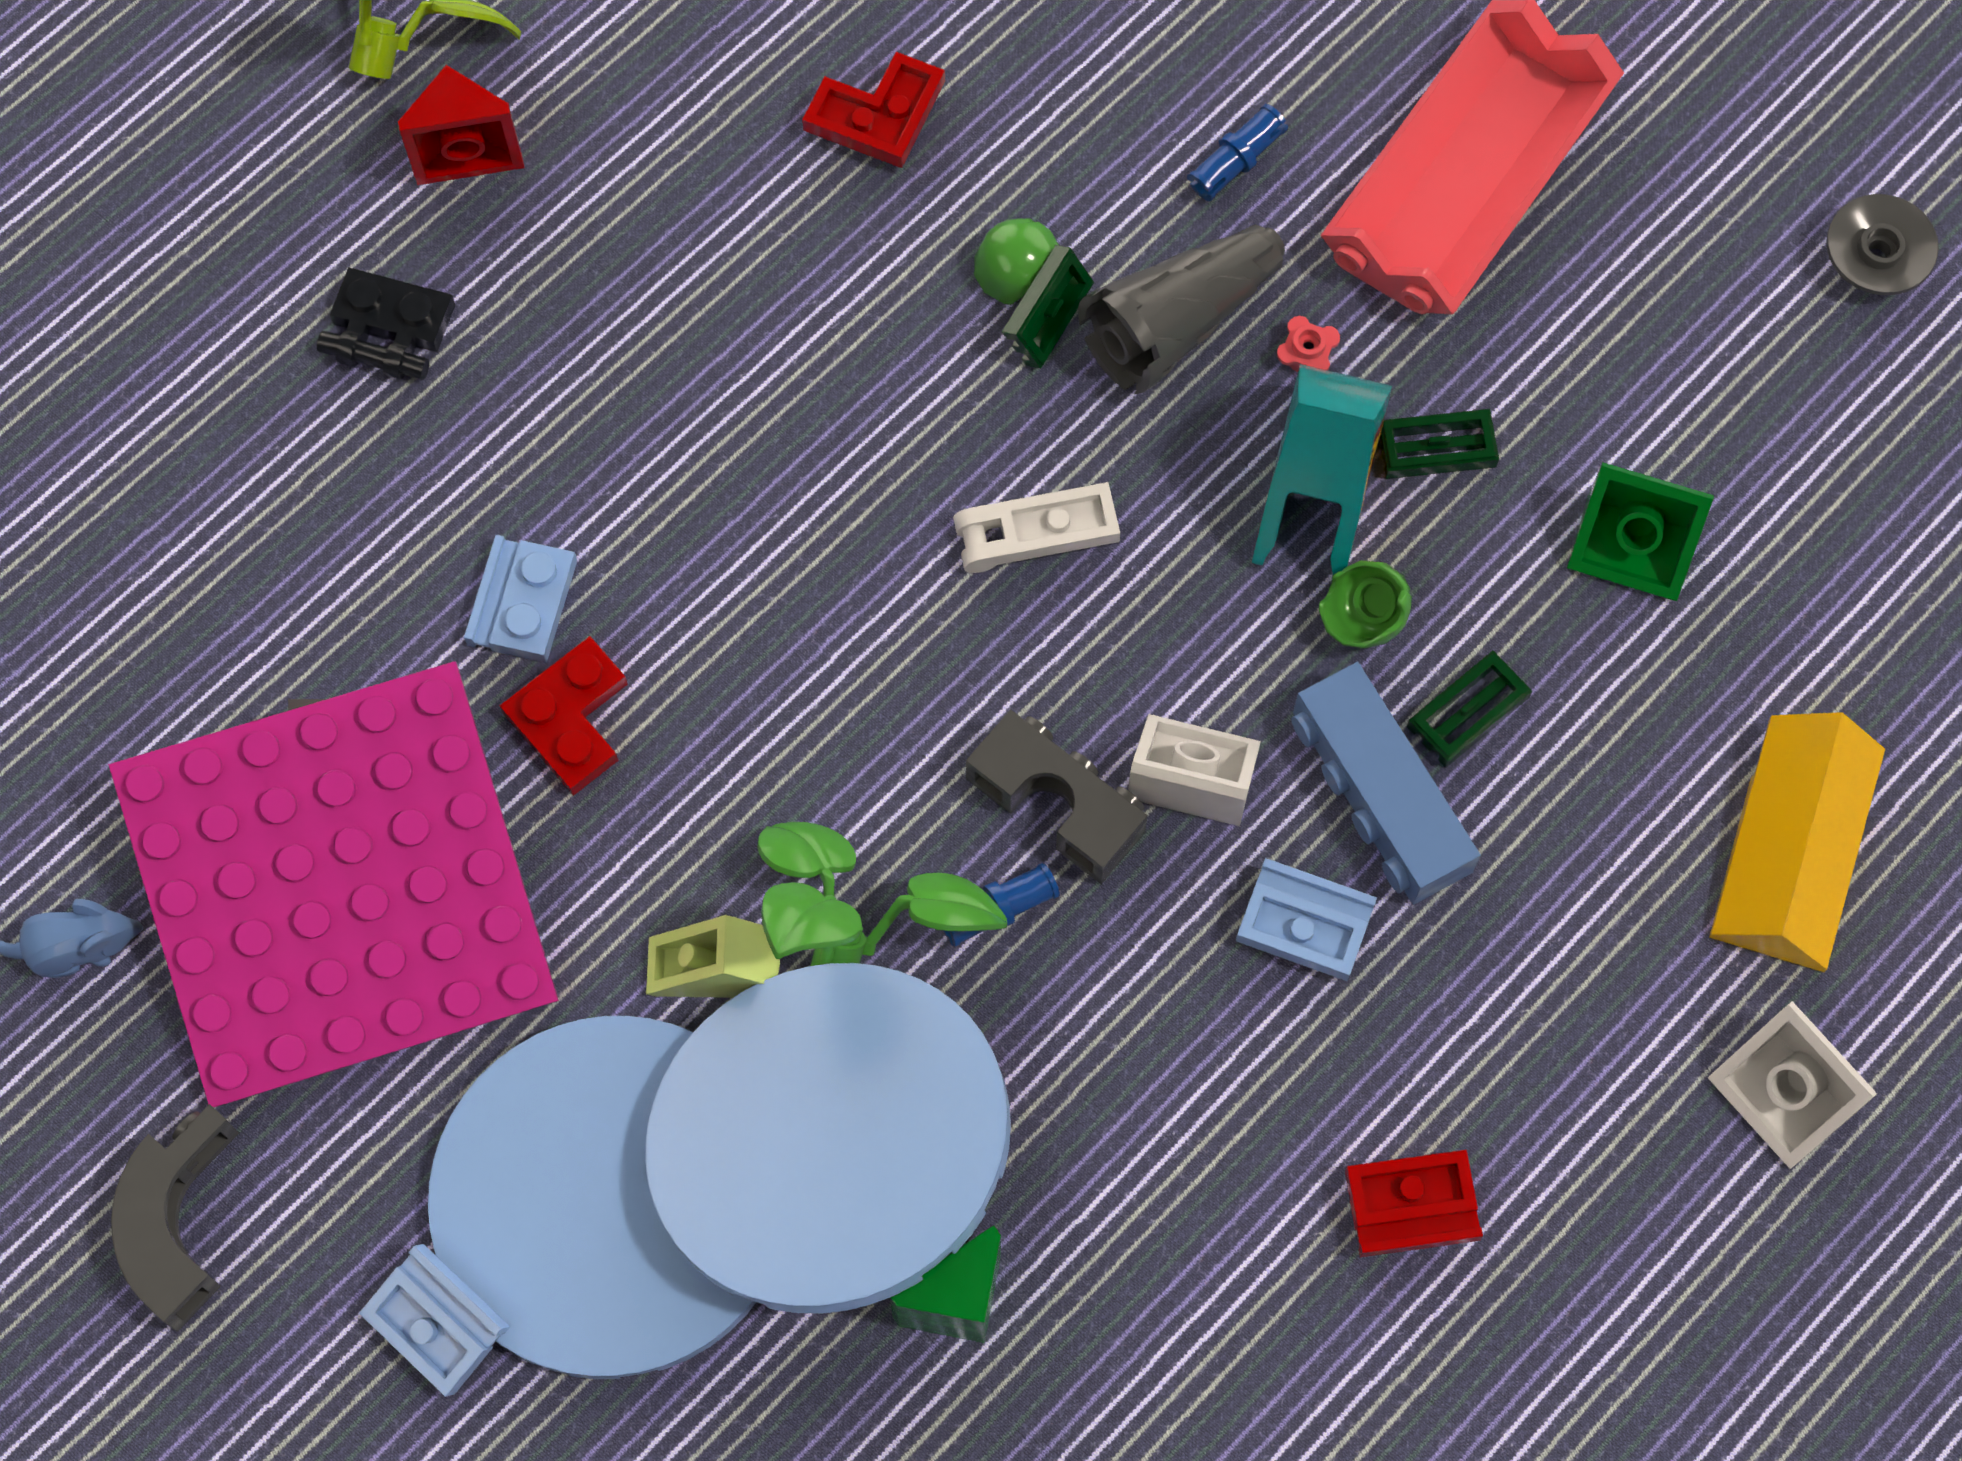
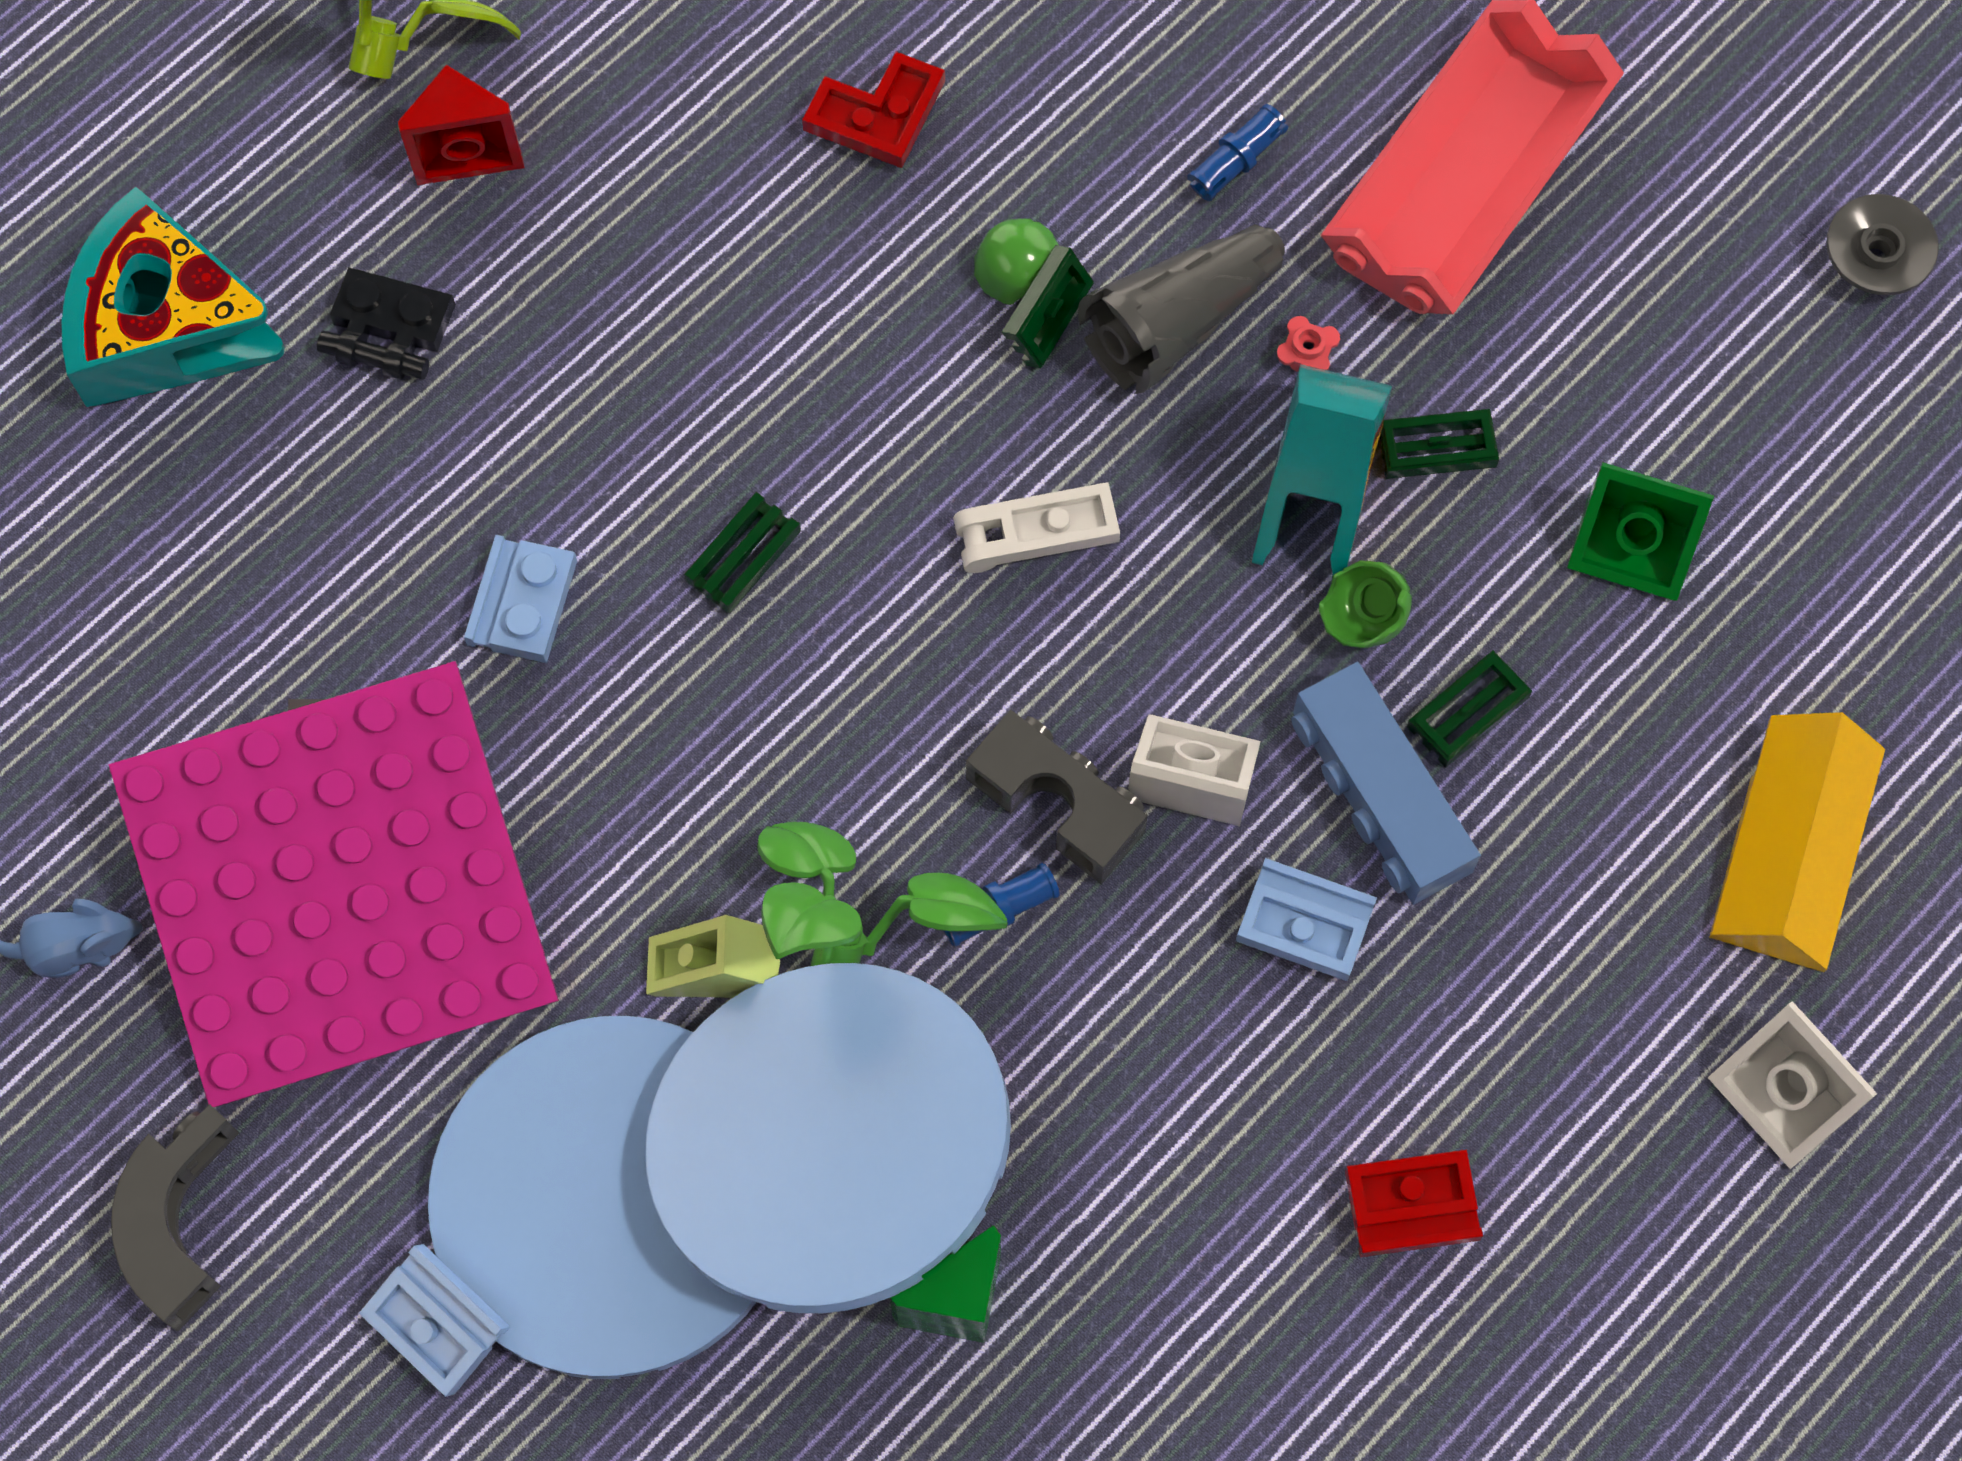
(156, 309): none -> piece
(554, 709): red plate -> none
(726, 539): none -> dark green tile

